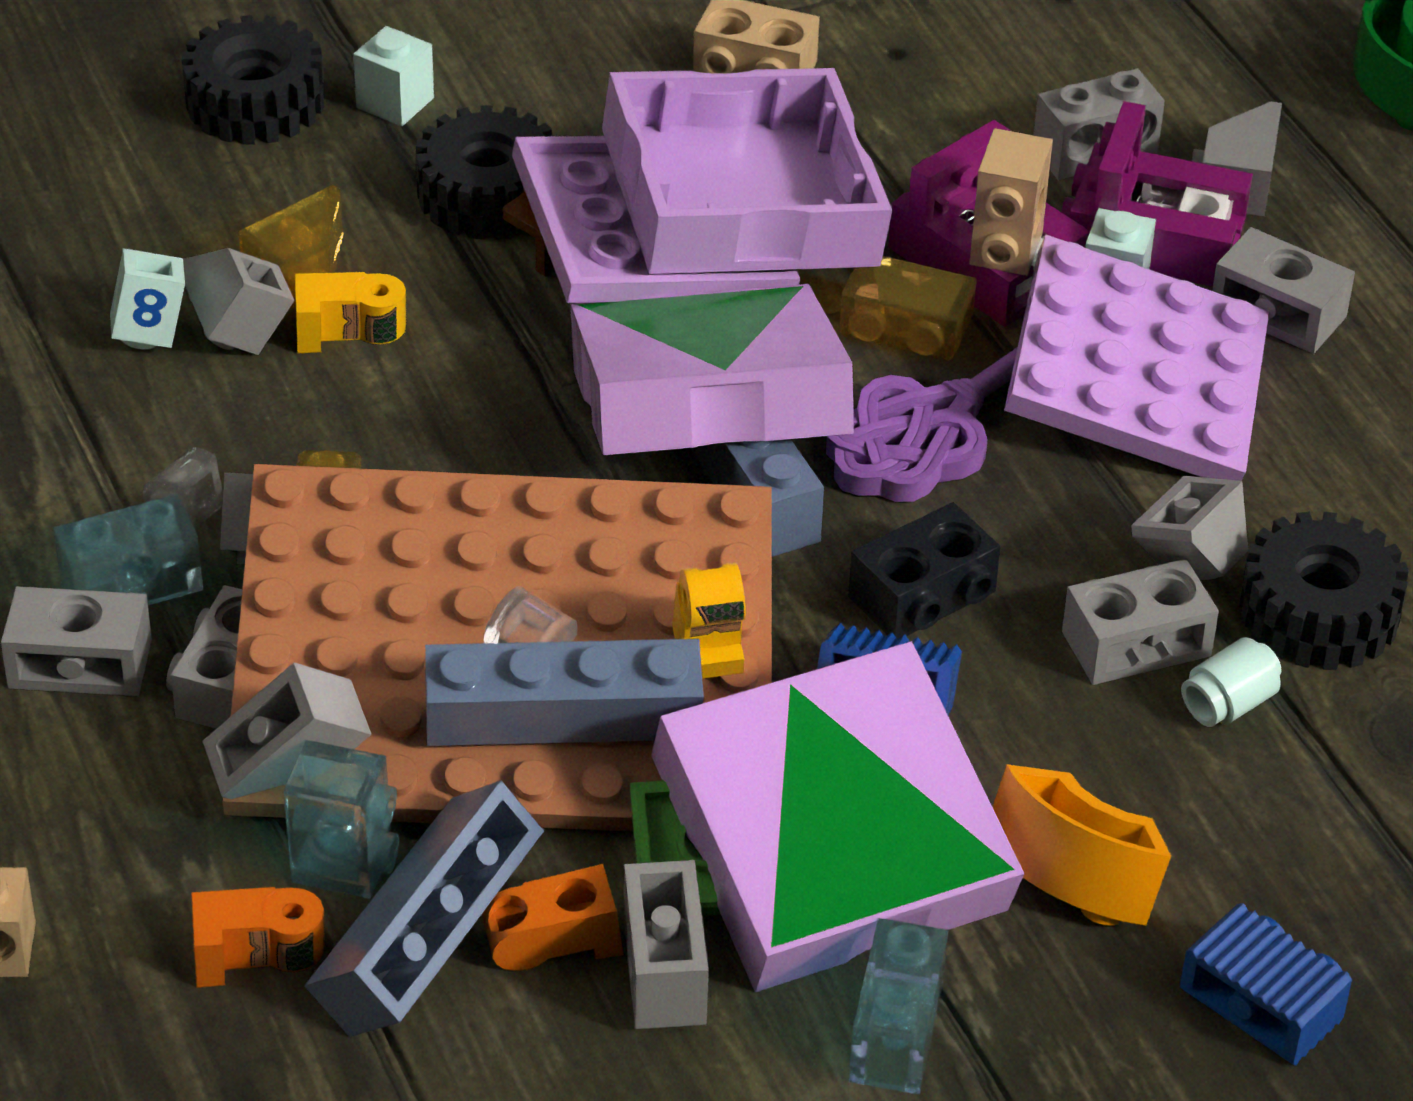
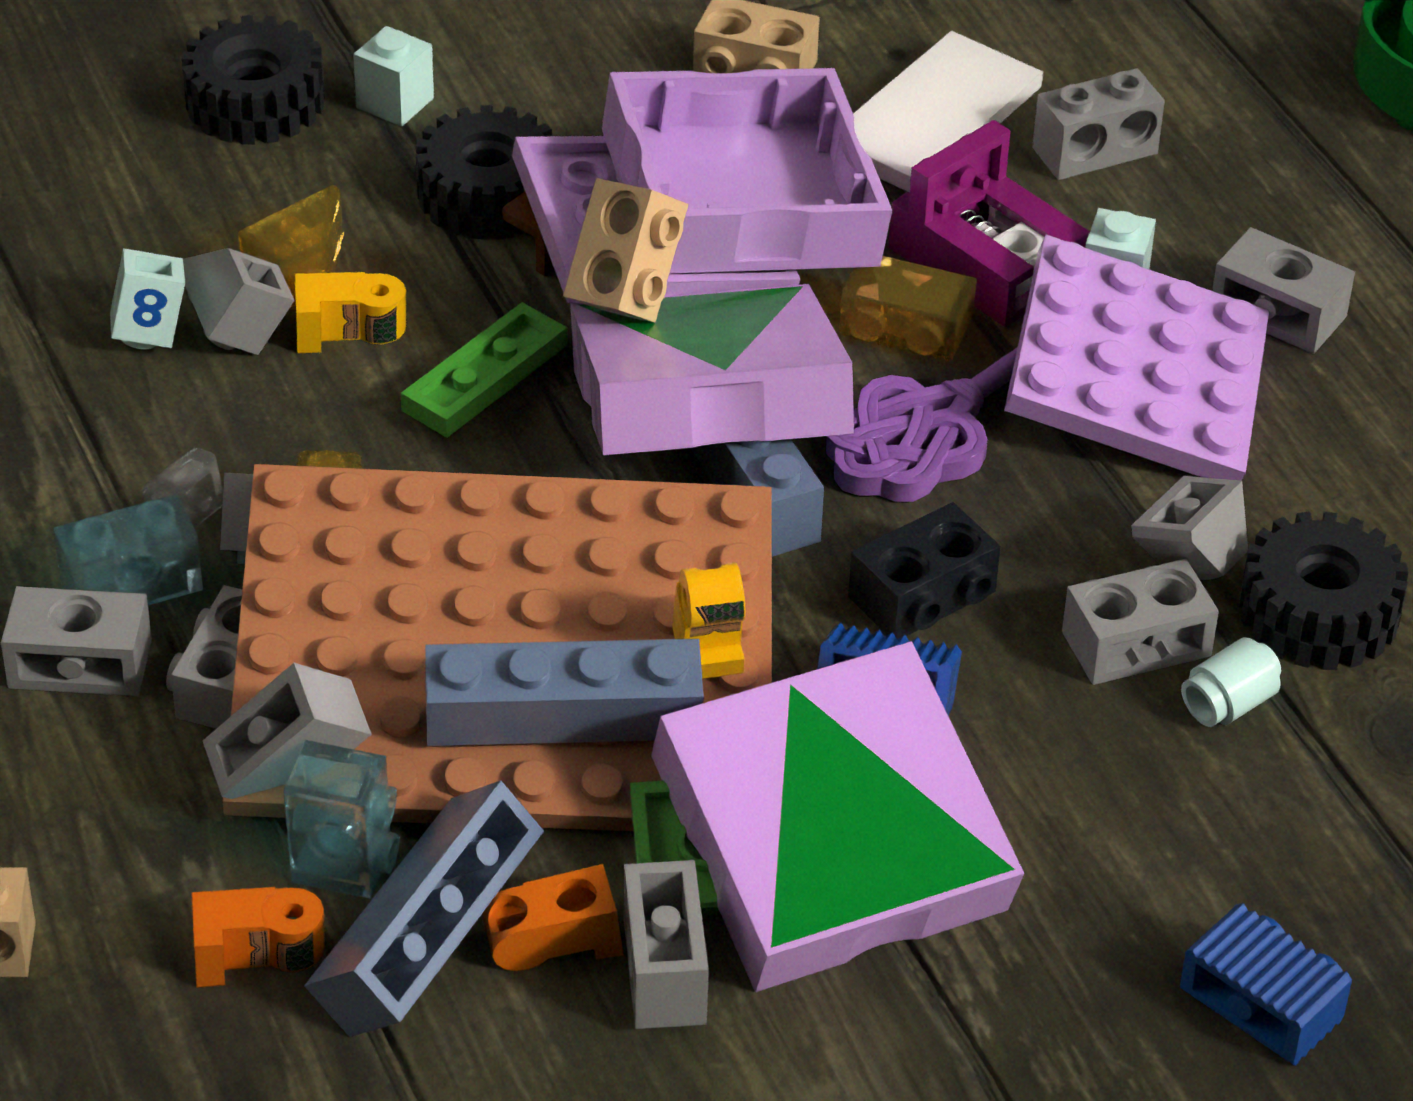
(484, 369): none -> bright green plate
(528, 618): clear brick -> none
(626, 249): none -> tan brick
(898, 1006): clear light blue brick -> none
(939, 101): none -> white tile
(1010, 201): tan brick -> none
(1081, 846): light orange brick -> none
(1194, 203): magenta brick -> none
(1247, 146): light grey slope -> none

